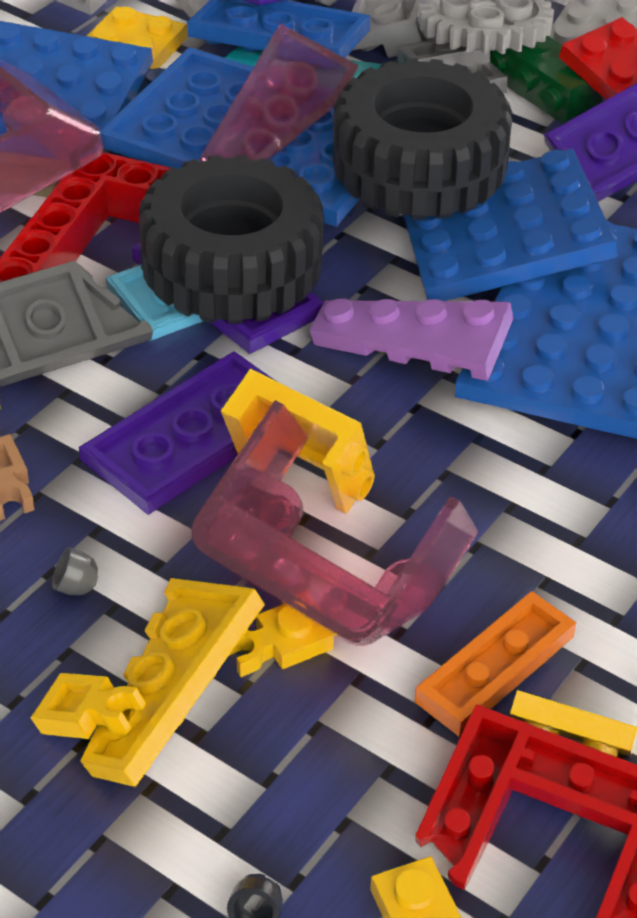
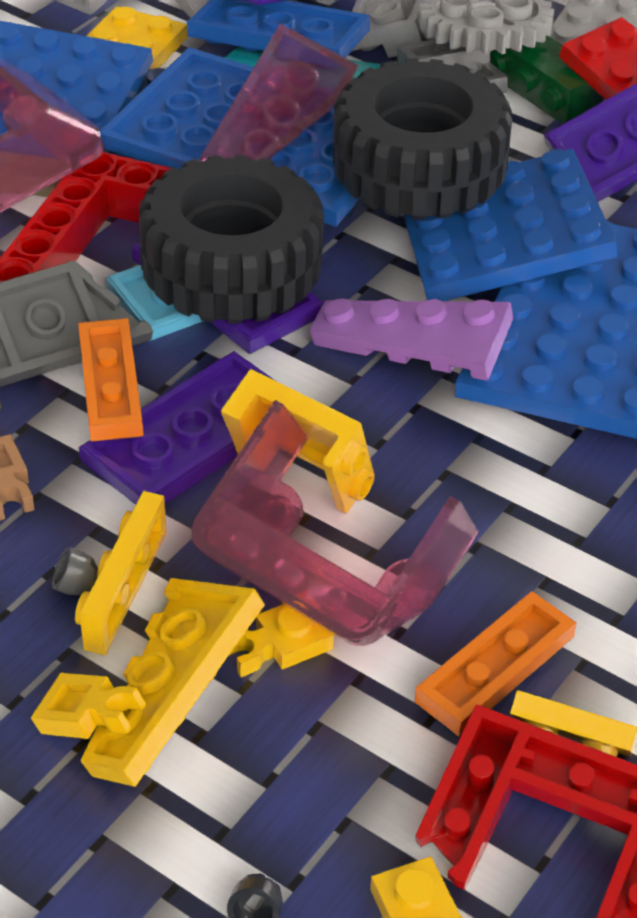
(110, 380): none -> orange plate
(121, 573): none -> yellow plate

